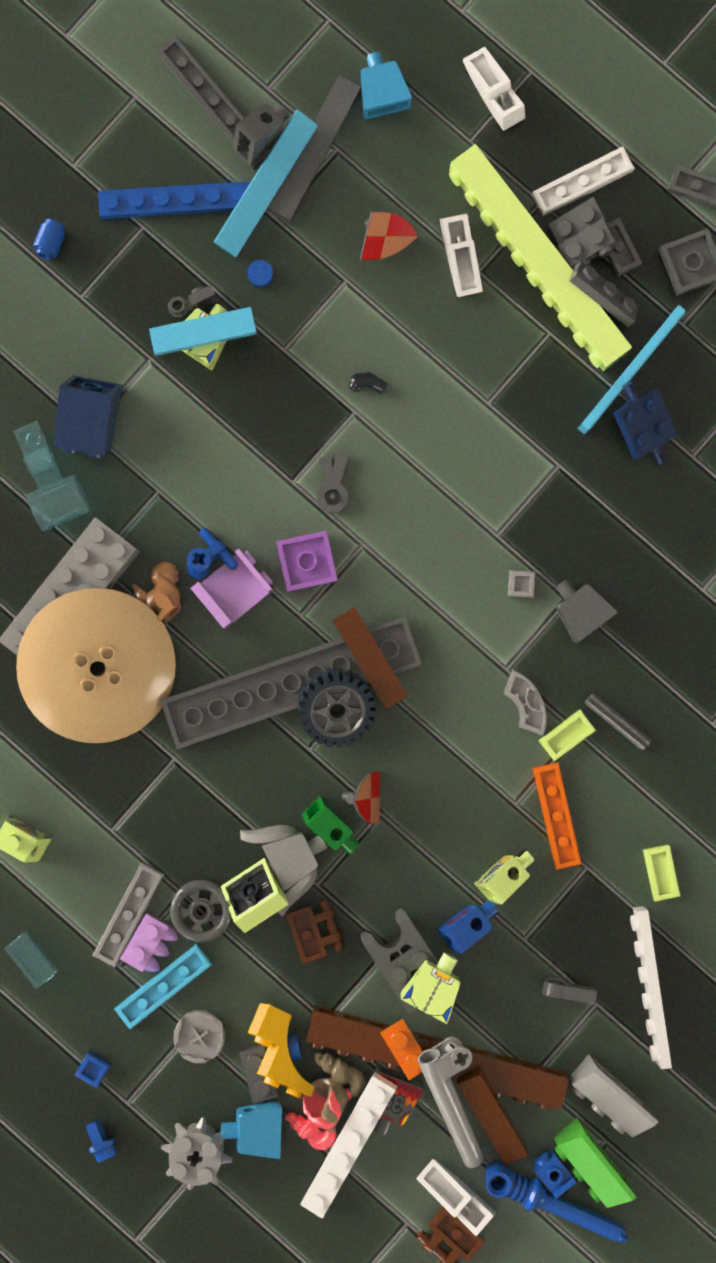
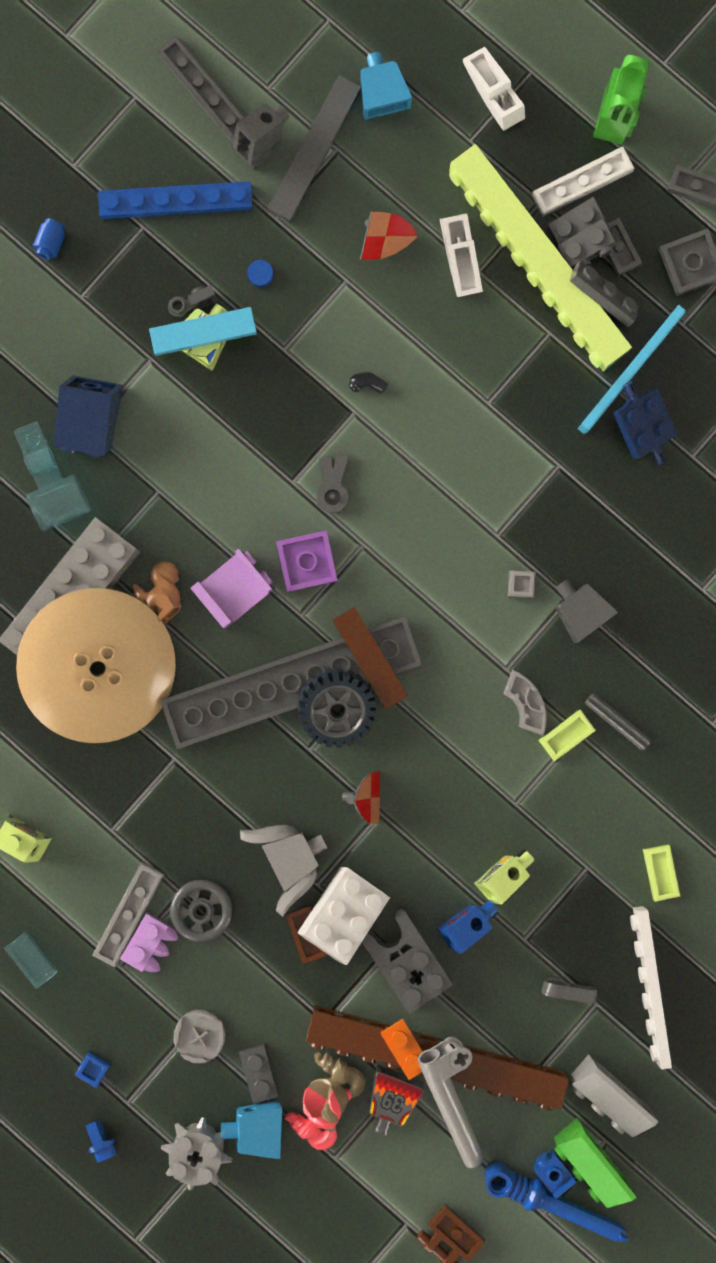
(163, 986): medium azure tile -> none
(207, 556): blue piece -> none
(254, 895): piece -> none
(265, 183): medium azure tile -> none
(271, 1030): yellow arch -> none
(294, 1046): blue tile -> none
(323, 819): green torso -> none
(343, 915): none -> white brick
(348, 1145): white plate -> none
(434, 988): yellowish green torso -> none
(456, 1196): white slope -> none
(492, 1117): reddish brown tile -> none
(556, 816): orange tile -> none
(622, 100): none -> bright green brick

